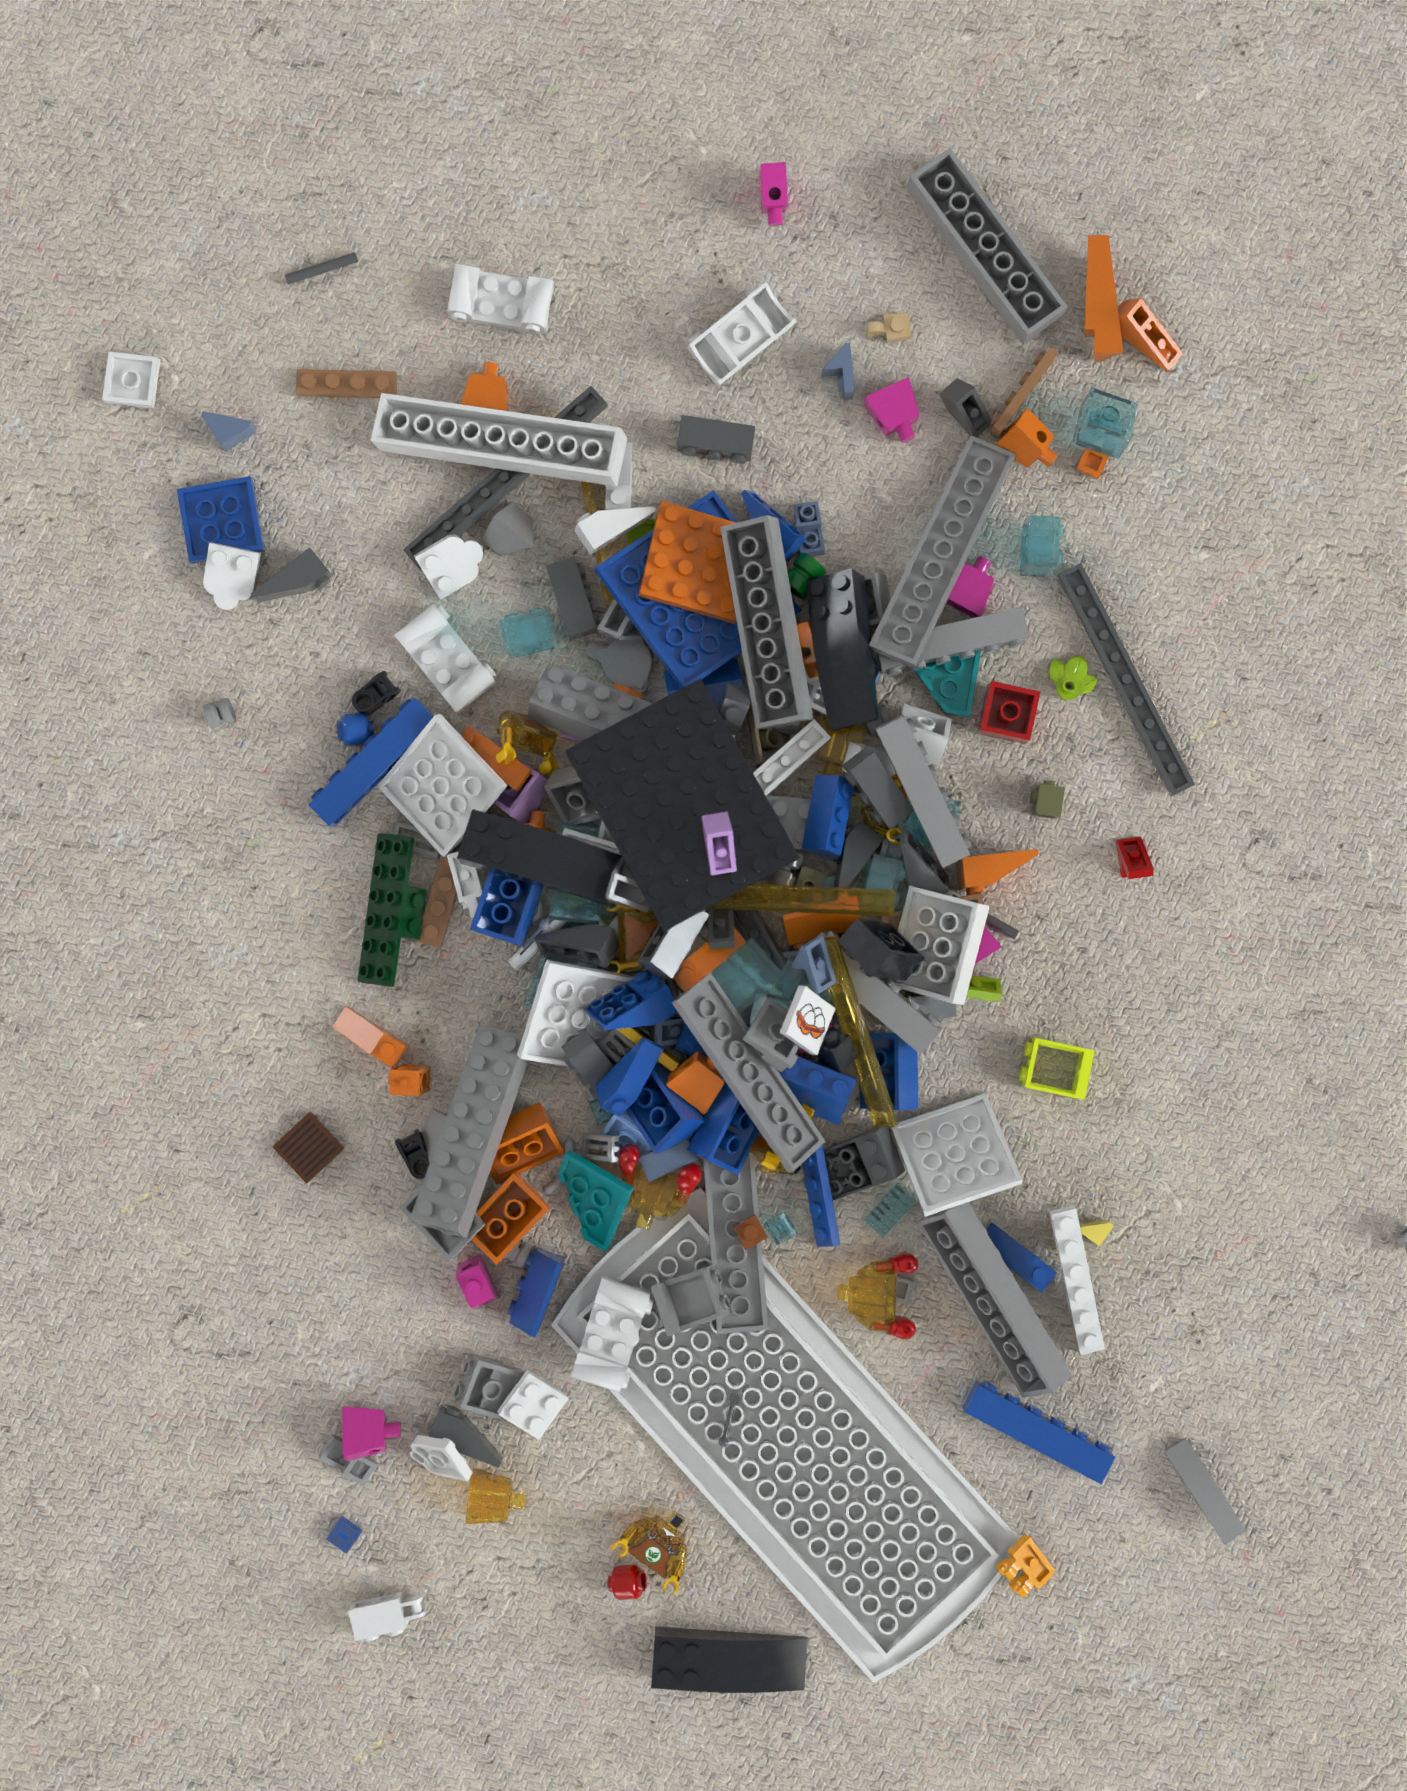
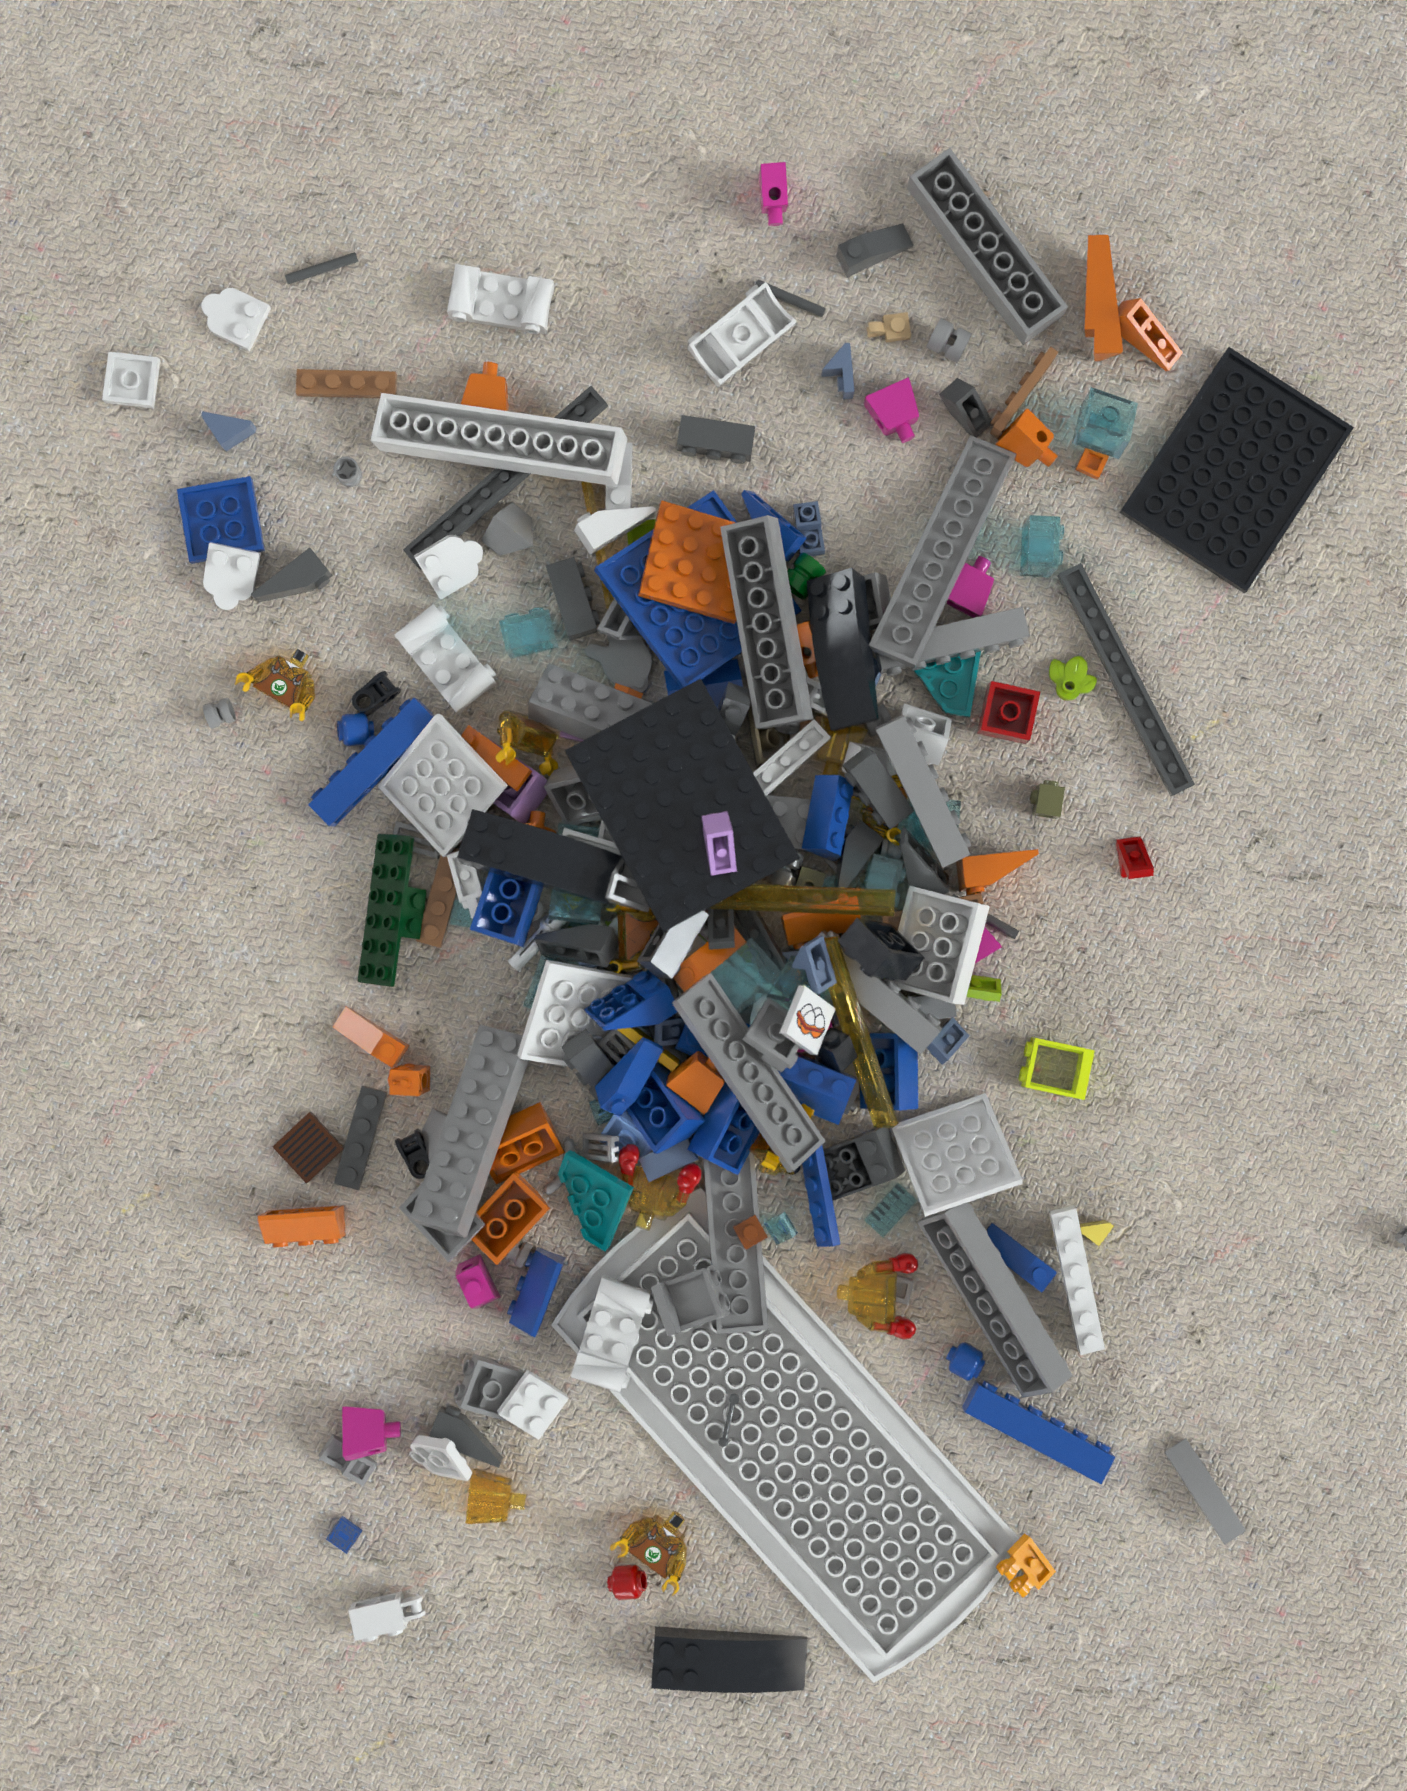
(235, 316): none -> white plate
(283, 682): none -> torso
(303, 1225): none -> orange slope
(343, 469): none -> light grey wheel
(360, 1137): none -> dark grey plate
(460, 916): none -> clear light blue plate
(795, 300): none -> dark grey bar
(872, 248): none -> dark grey slope
(941, 335): none -> light grey wheel
(948, 1041): none -> sand blue slope
(965, 1361): none -> blue head
(1236, 470): none -> black plate

